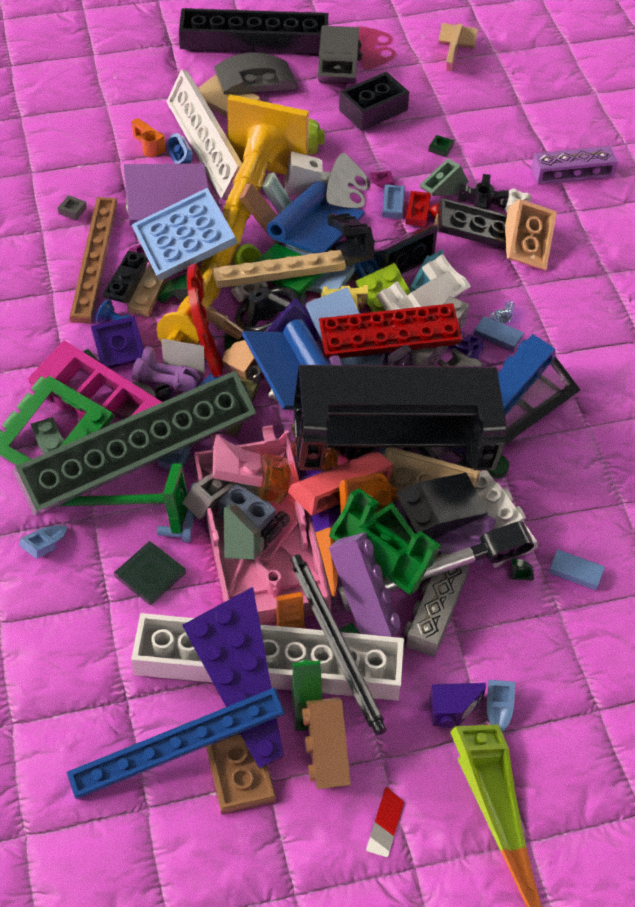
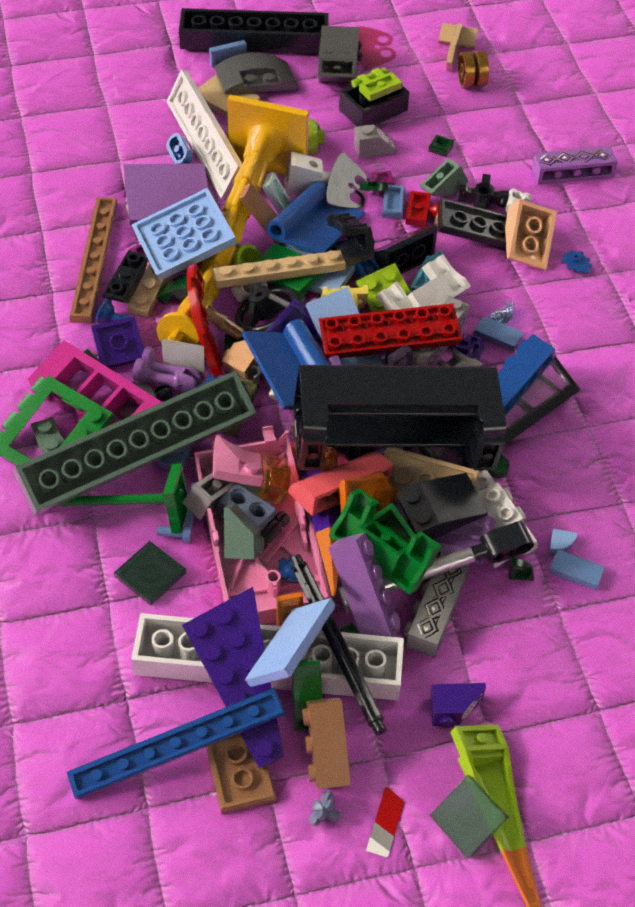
(42, 540): medium blue plate -> none
(72, 207): dark grey plate -> none
(152, 141): orange plate -> none
(222, 52): none -> medium blue tile
(286, 570): none -> blue plant
(290, 643): none -> light blue tile
(324, 809): none -> sand blue plant
(372, 141): none -> light grey slope
(374, 186): none -> dark green tile
(377, 83): none -> lime plate
(469, 816): none -> clear green tile
(473, 69): none -> pearl gold wheel
(500, 702): medium blue plate -> none
(561, 540): none -> light blue tile
(577, 261): none -> blue piece

